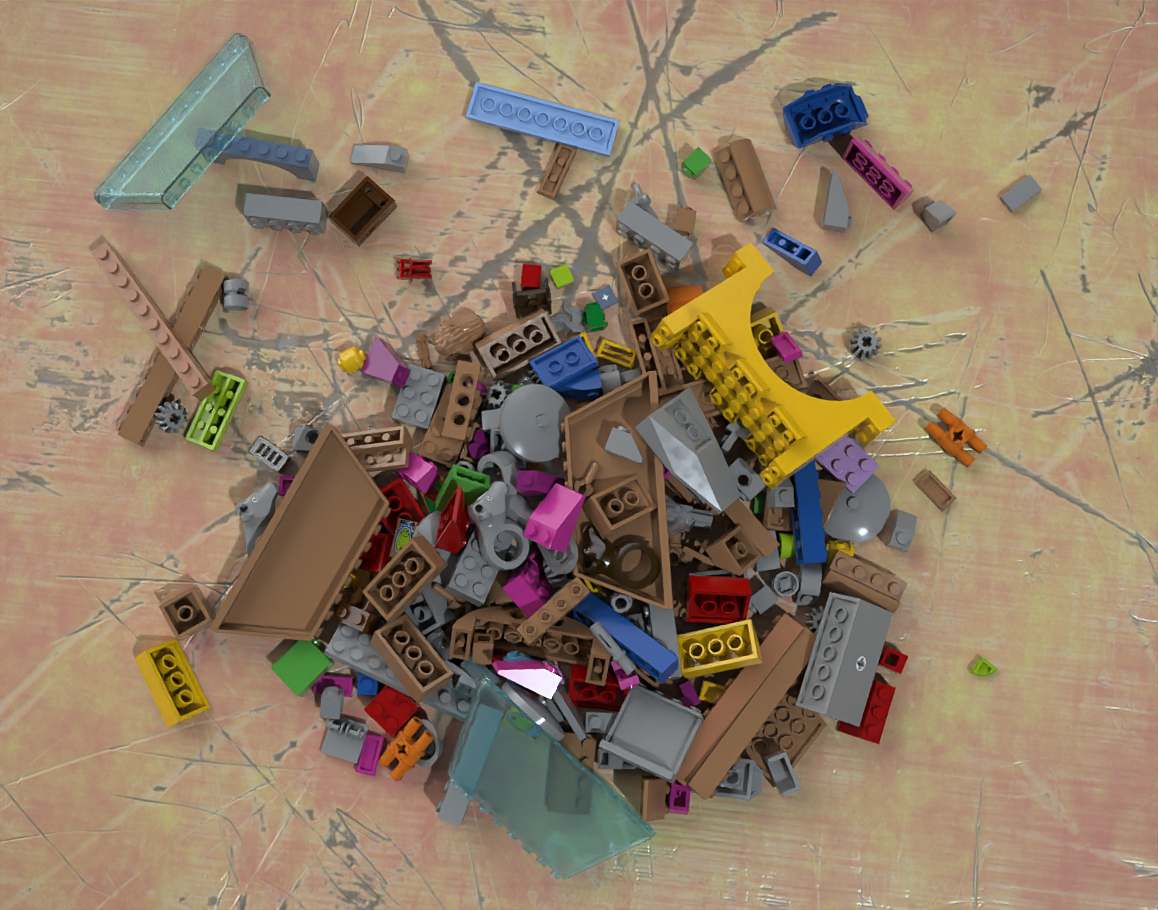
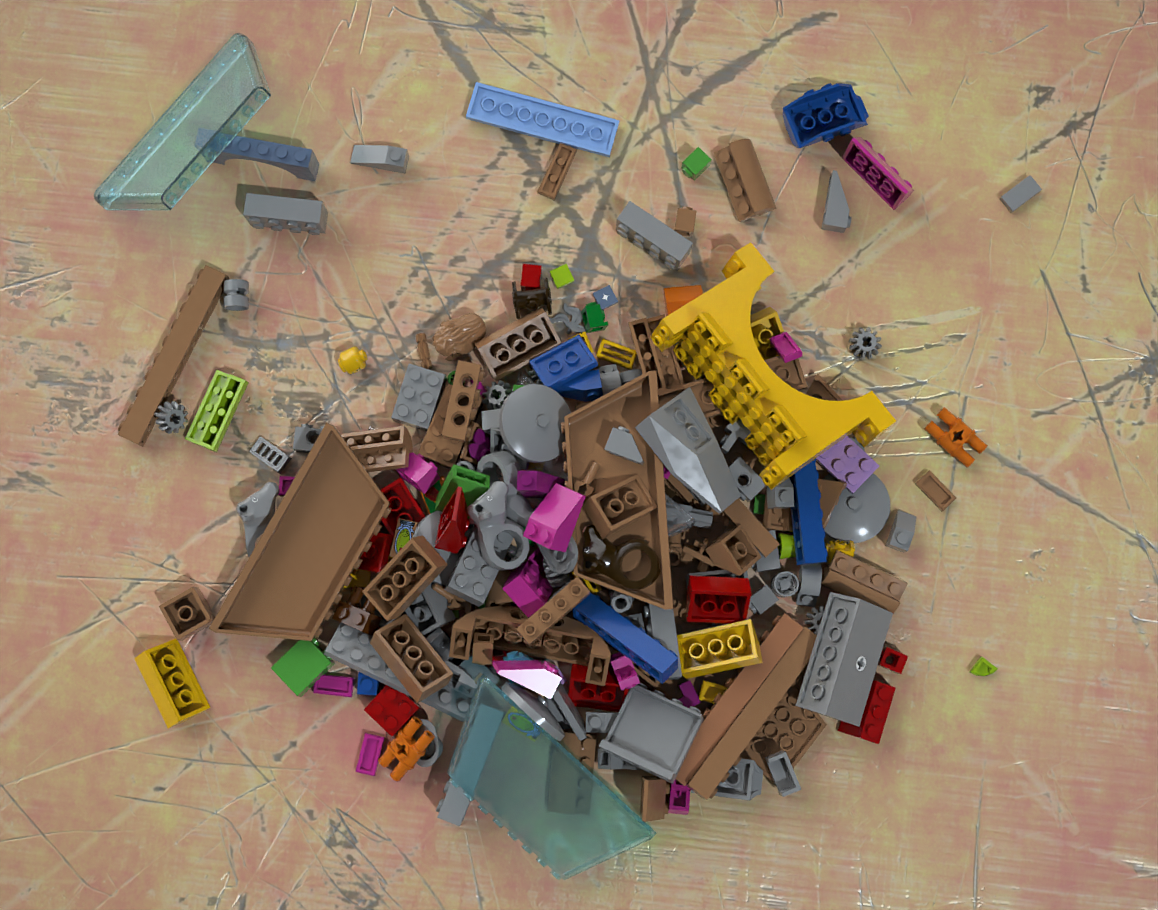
(153, 321): nougat brick -> none
(332, 703): light grey brick -> none
(344, 739): light grey hinge -> none
(362, 212): reddish brown piece -> none
(385, 364): magenta slope -> none
(418, 269): red arm -> none
(613, 648): light grey pin -> none
(642, 200): light grey piece -> none
(643, 283): medium nougat slope -> none
(793, 251): blue slope -> none
(937, 214): light grey slope -> none

